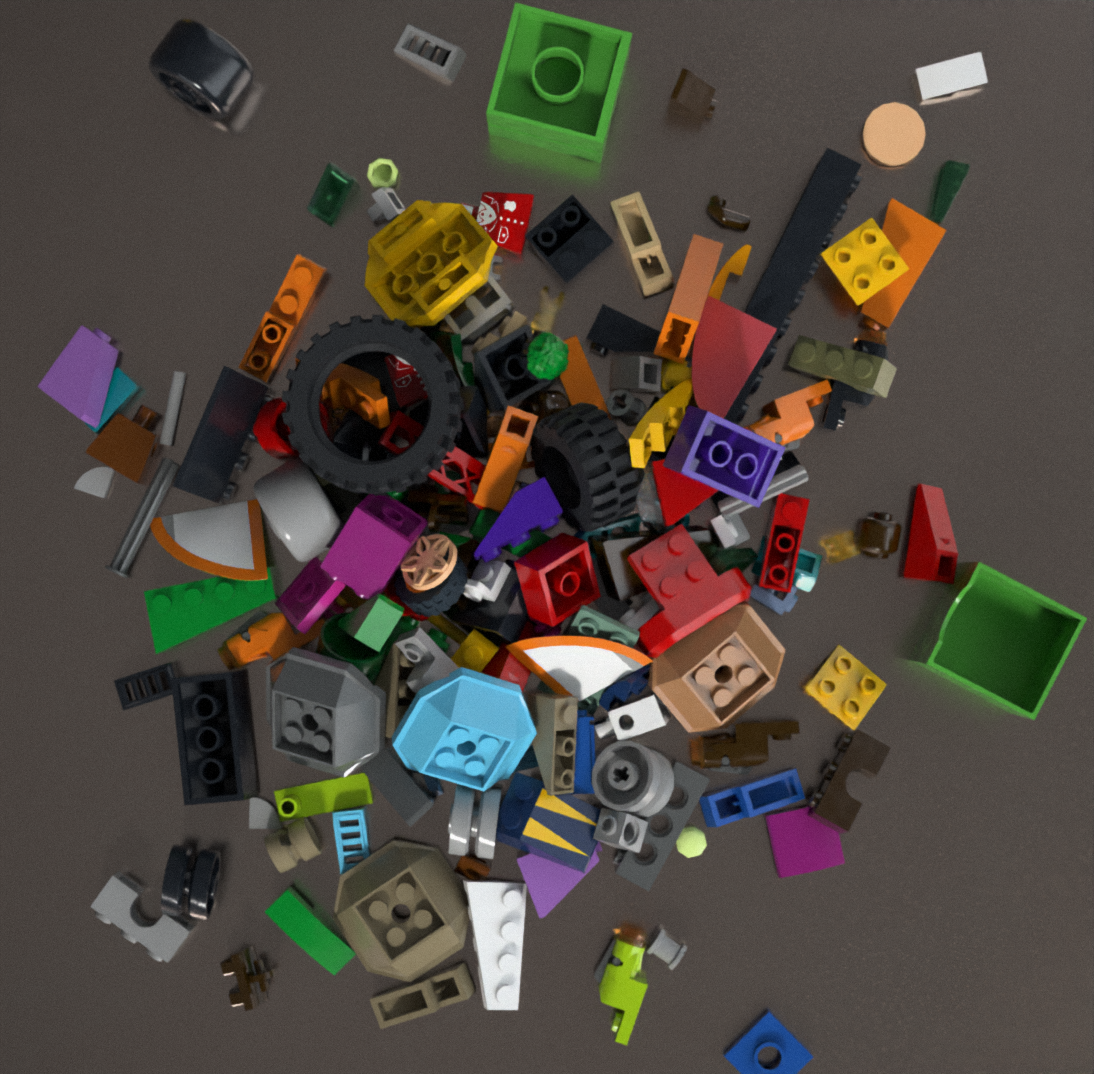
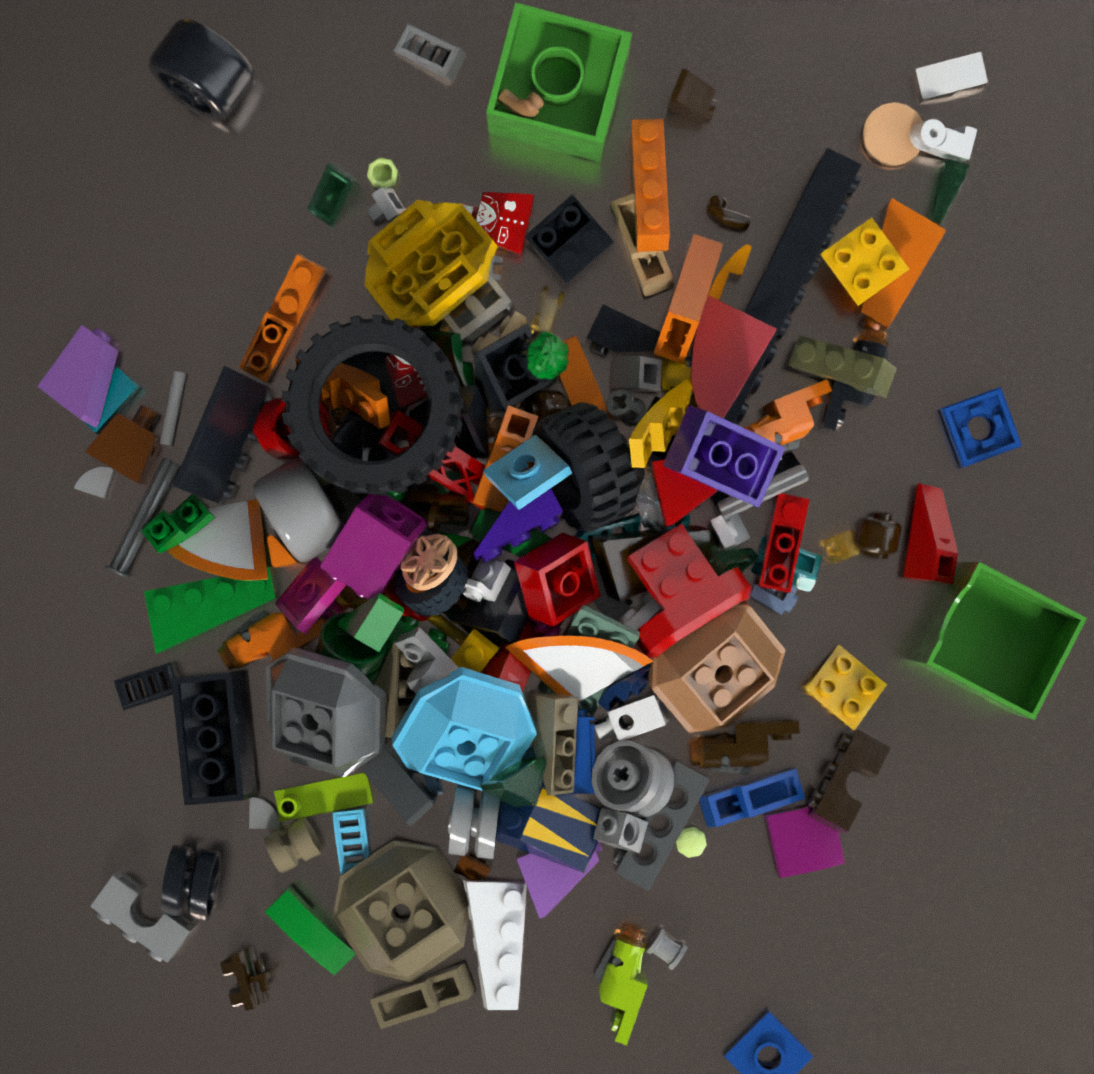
(175, 527): none -> green slope
(280, 554): none -> orange slope
(519, 783): none -> clear green slope
(521, 107): none -> medium nougat arm
(526, 486): none -> medium azure piece
(650, 185): none -> orange brick
(943, 142): none -> white leg
(1002, 434): none -> blue piece

